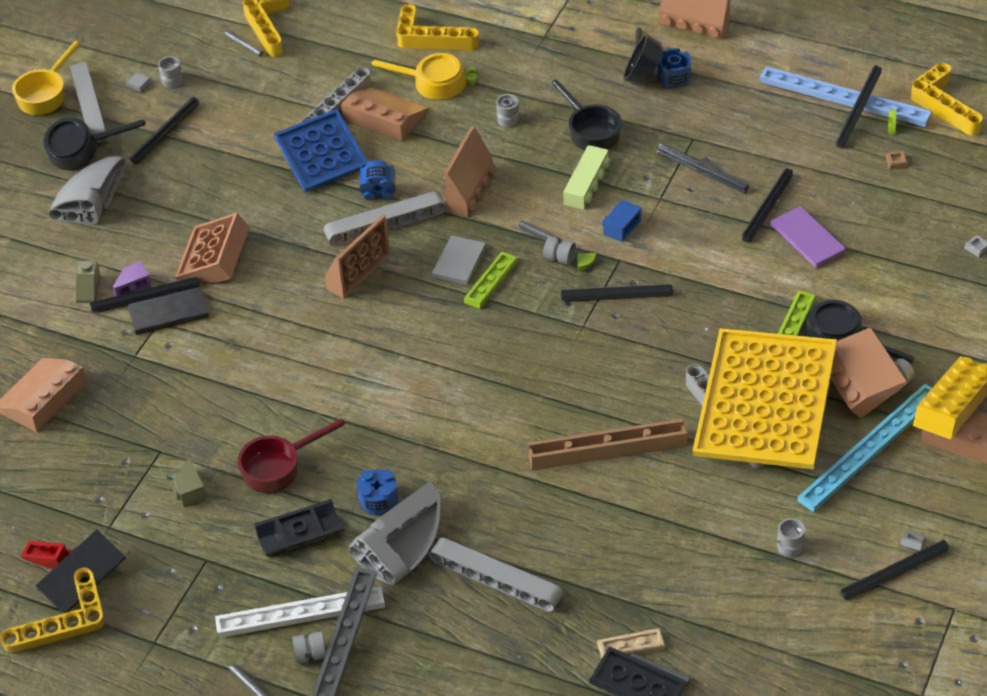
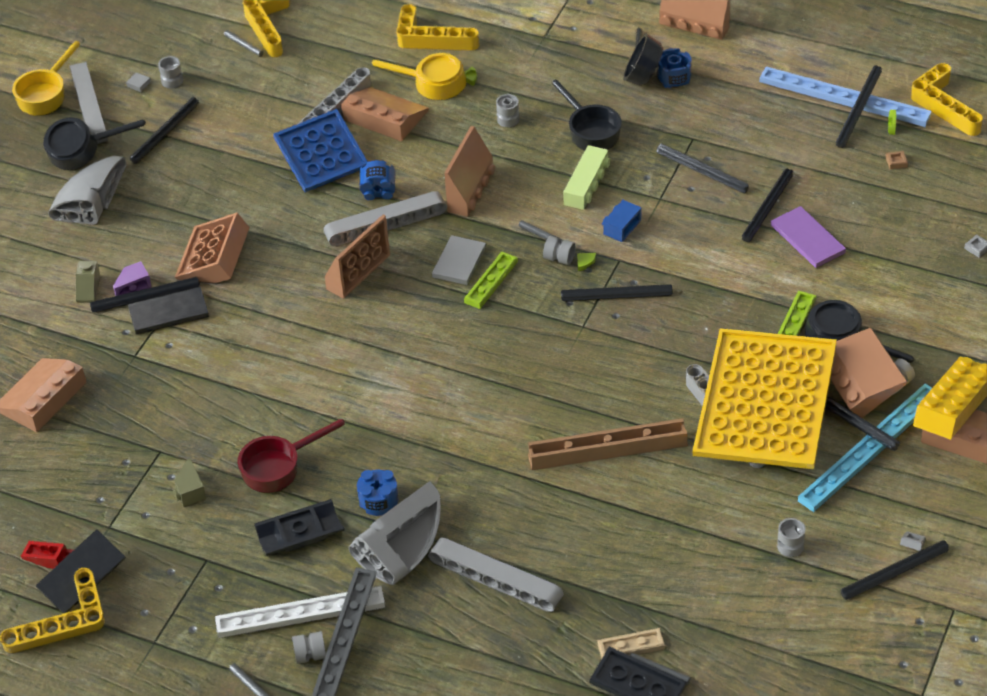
(862, 424): none -> black axle

